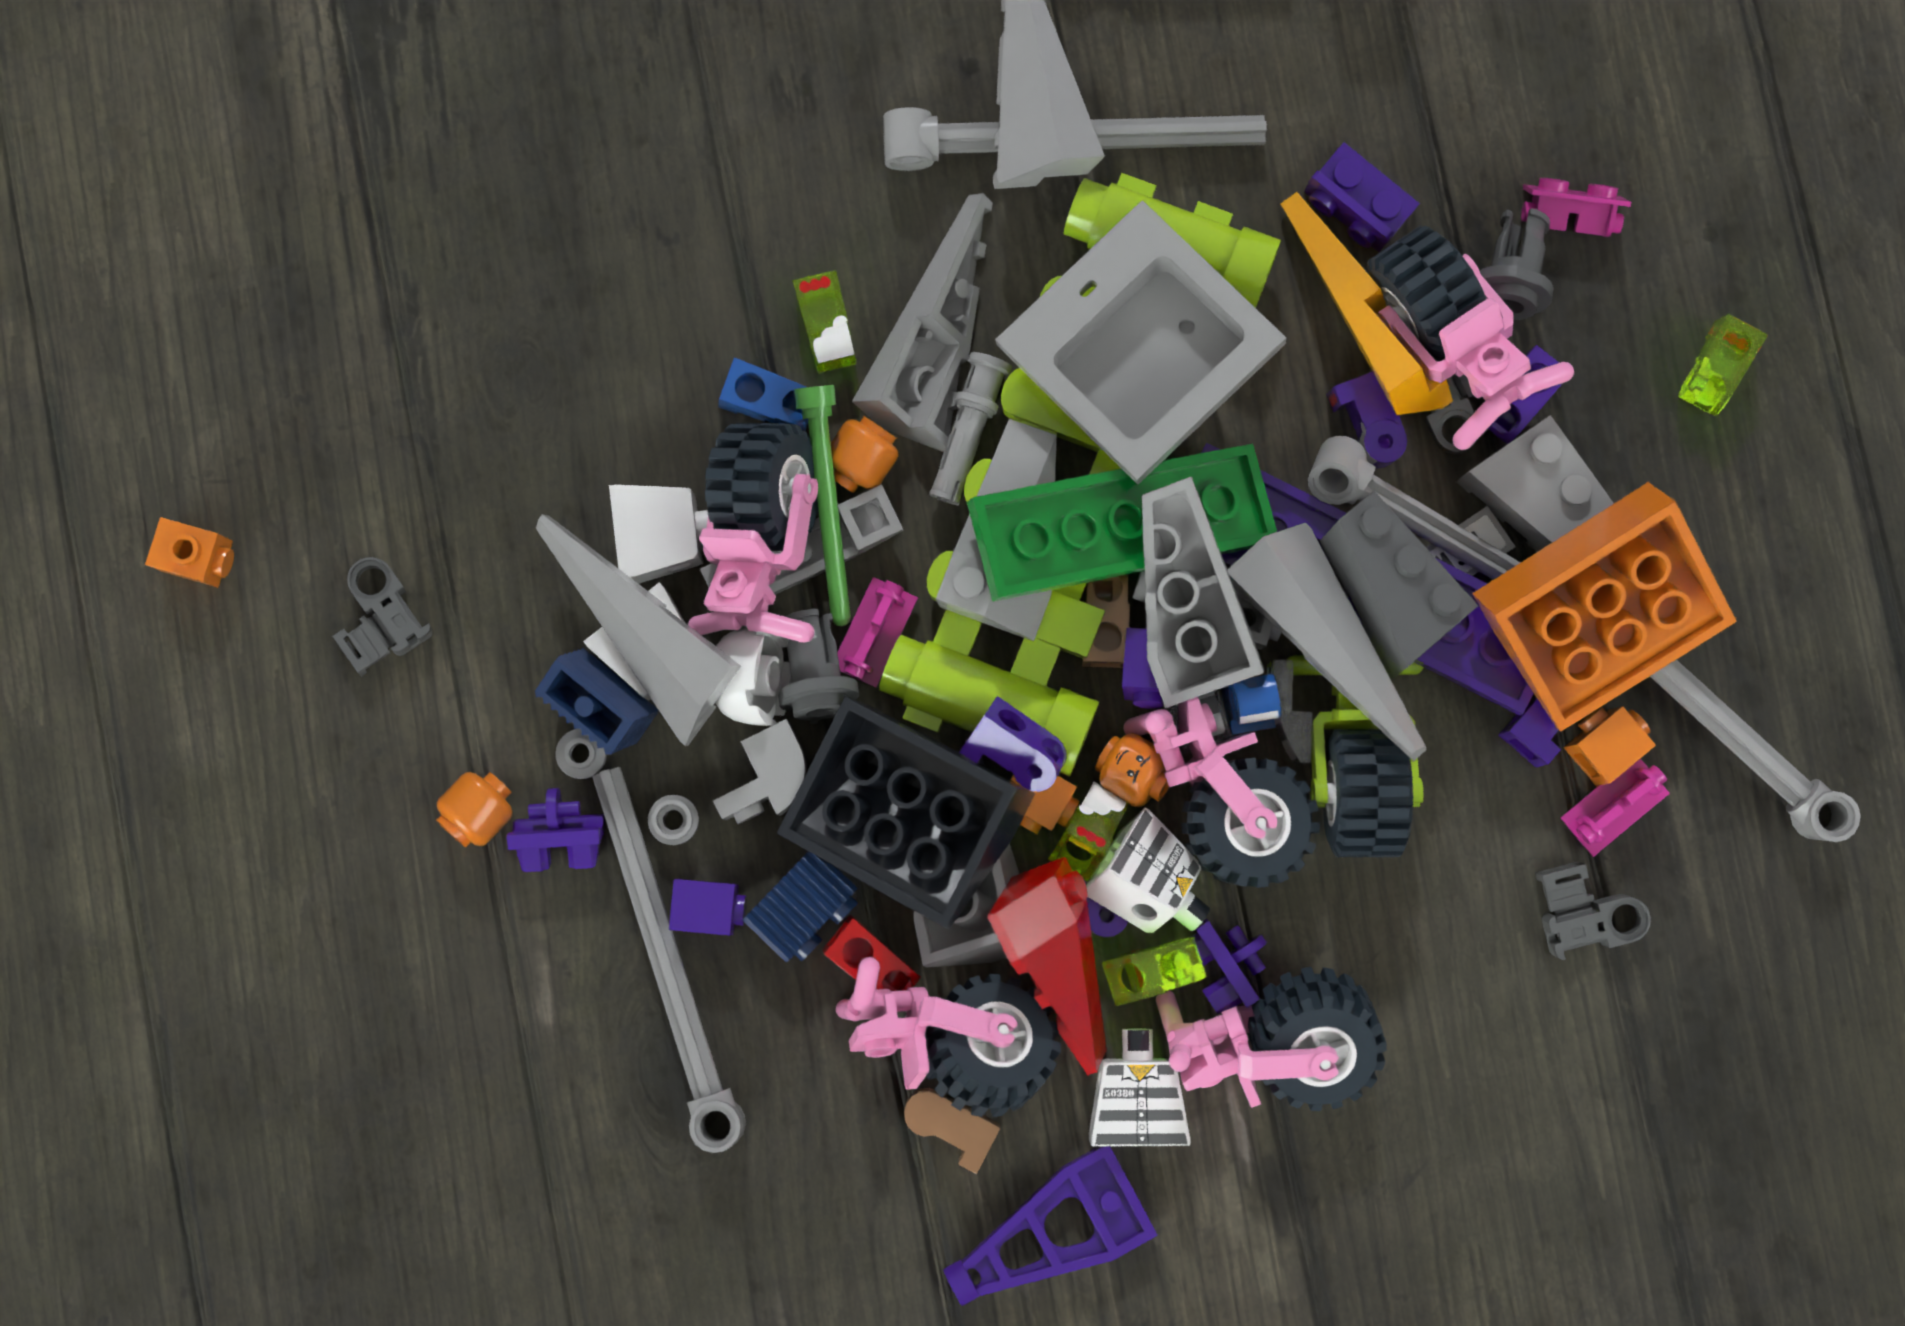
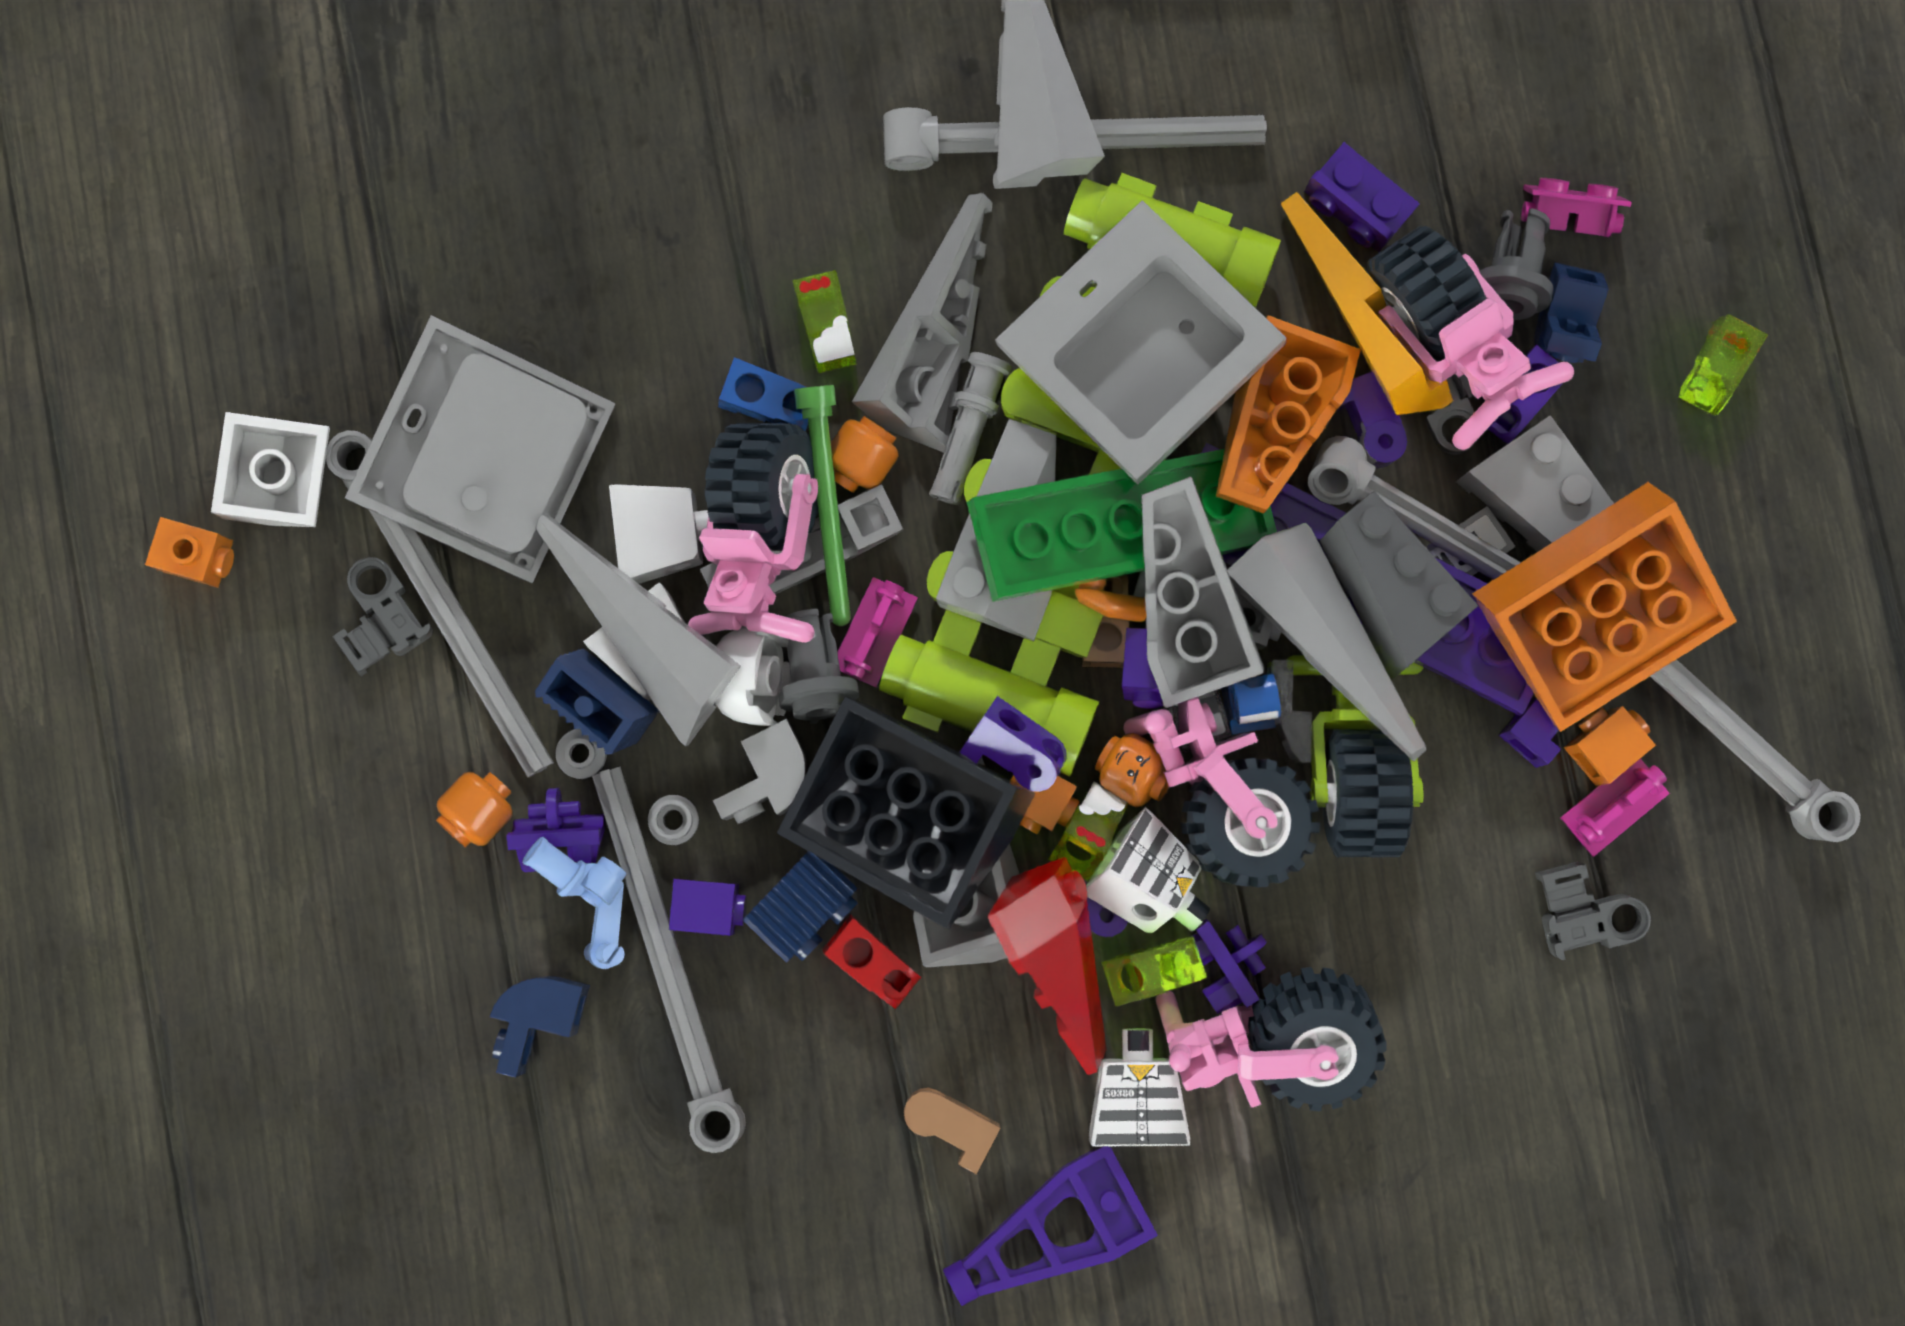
(270, 471): none -> white slope
(450, 620): none -> light grey piece
(487, 453): none -> light grey piece
(534, 1004): none -> dark blue brick
(595, 883): none -> light blue pin
(983, 1041): piece -> none
(1111, 604): none -> orange arm
(1283, 414): none -> orange wedge
(1570, 321): none -> dark blue brick

